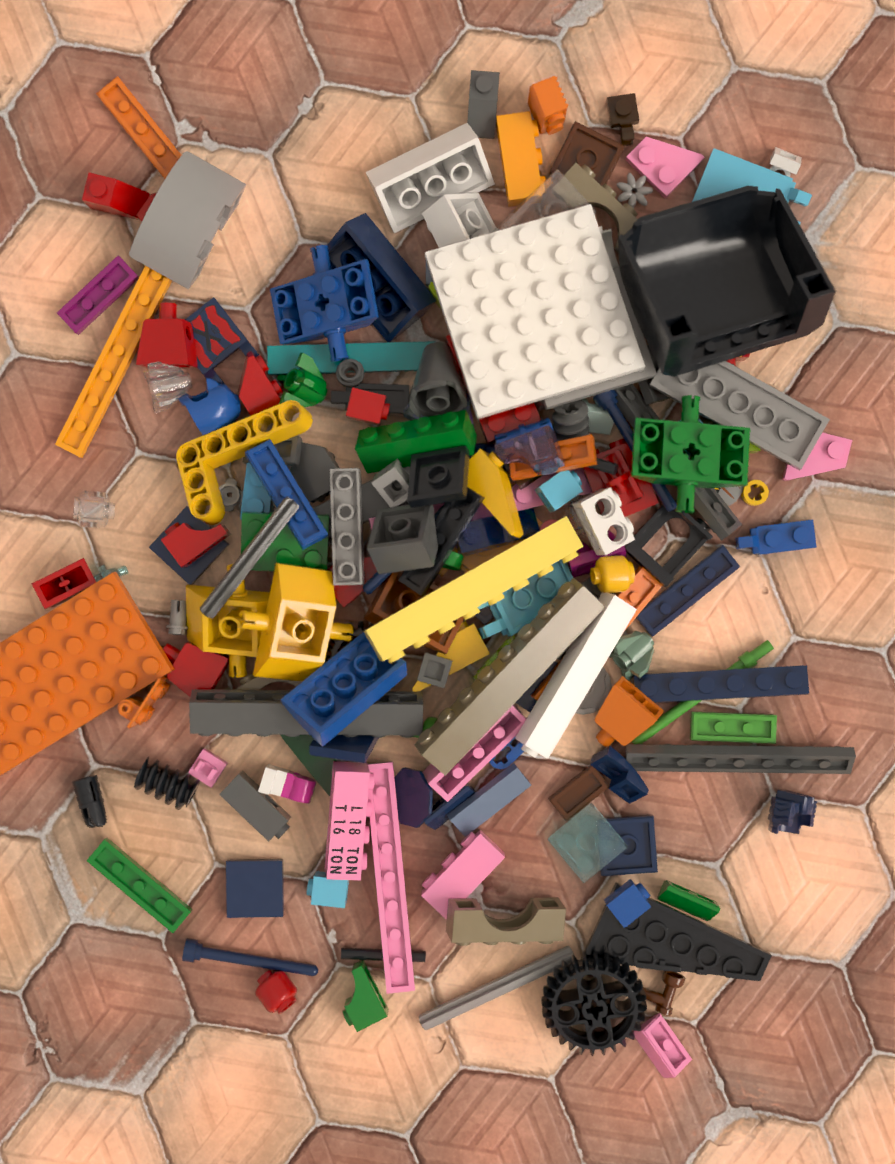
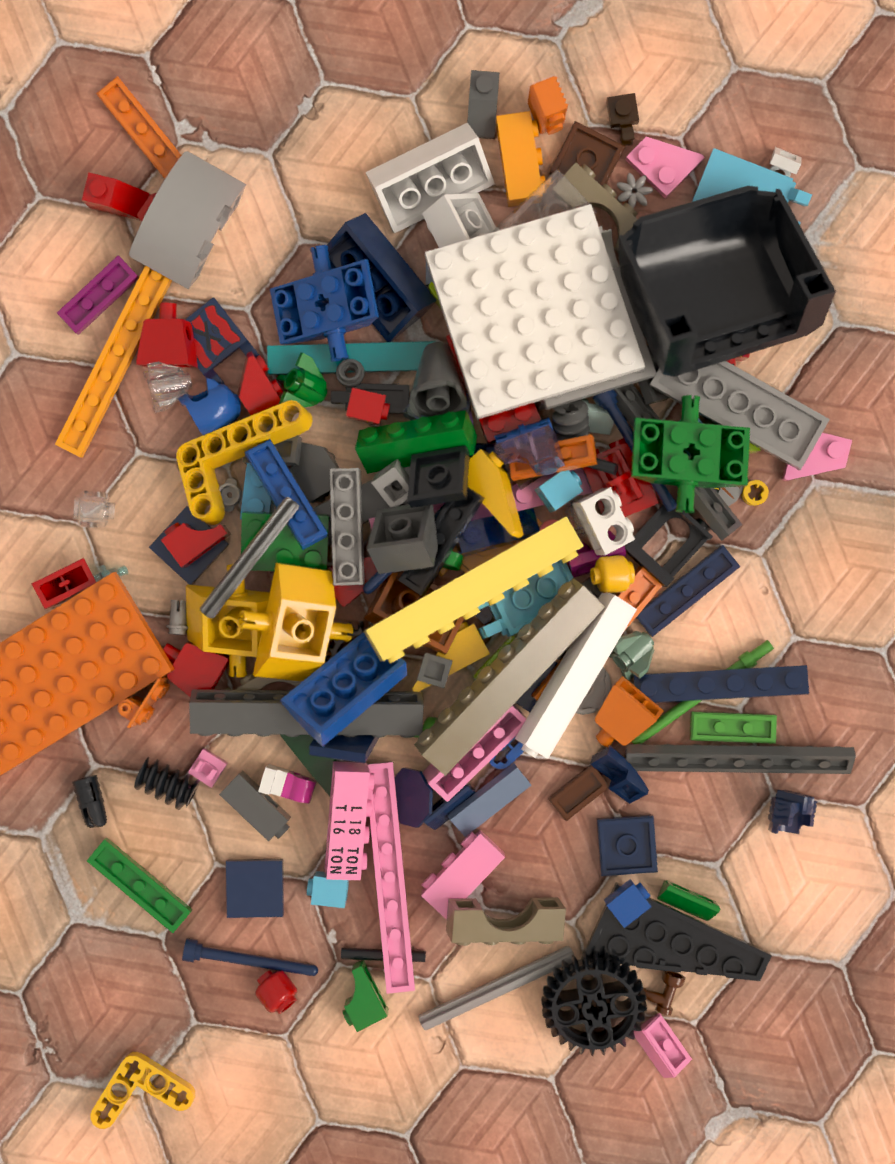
(142, 1079): none -> yellow beam
(587, 842): clear light blue plate -> none
(779, 537): blue hinge -> none

